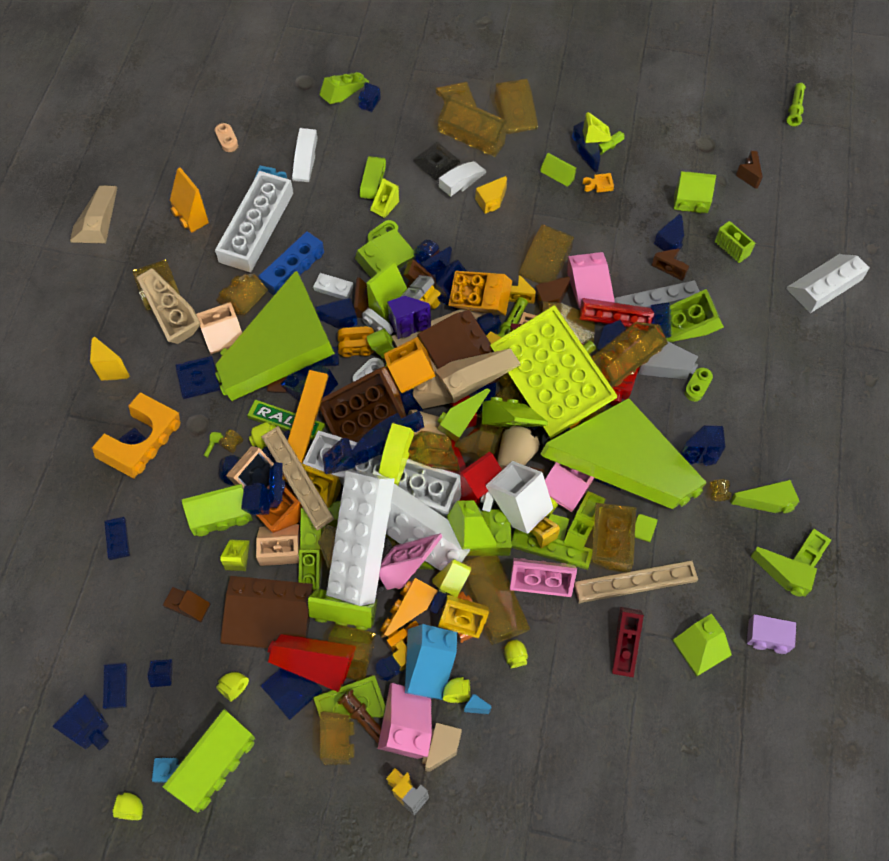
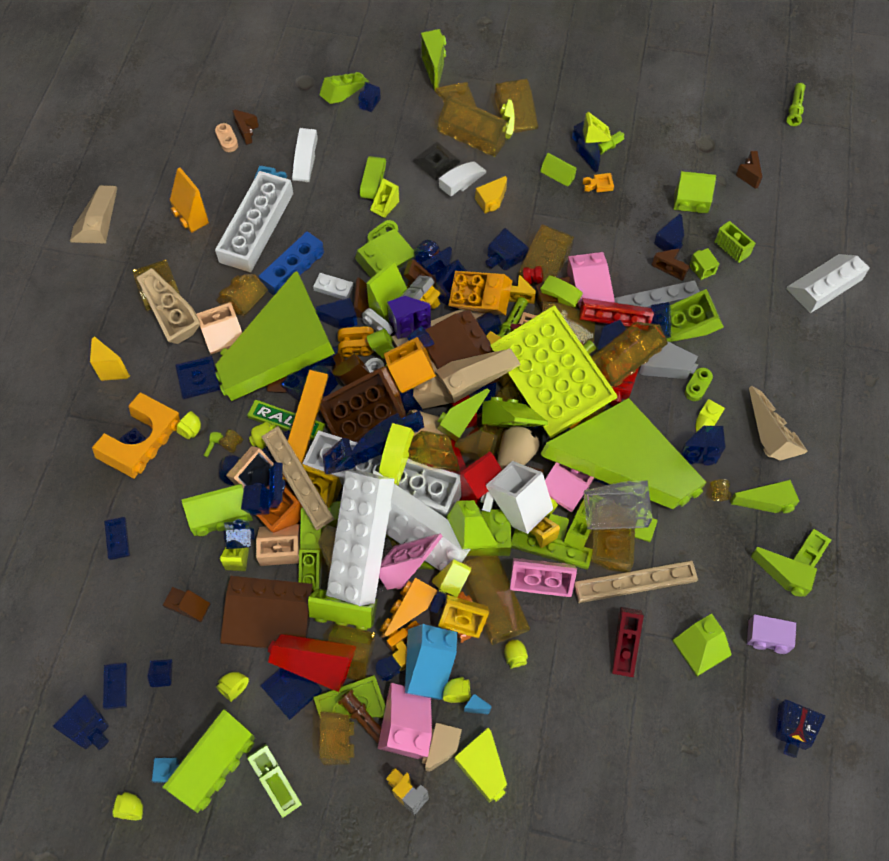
(189, 425): none -> neon yellow piece
(238, 534): none -> brick
(245, 124): none -> reddish brown slope
(274, 780): none -> lime slope
(349, 369): none -> reddish brown brick
(423, 336): none -> clear blue slope
(433, 54): none -> lime slope
(483, 766): none -> neon yellow slope
(506, 251): none -> clear blue torso
(508, 115): none -> neon yellow slope
(533, 275): none -> red wheel
(565, 292): none -> lime slope
(618, 506): none -> clear slope
(704, 263): none -> lime brick
(709, 414): none -> neon yellow plate
(773, 434): none -> tan wedge
(797, 726): none -> clear blue torso

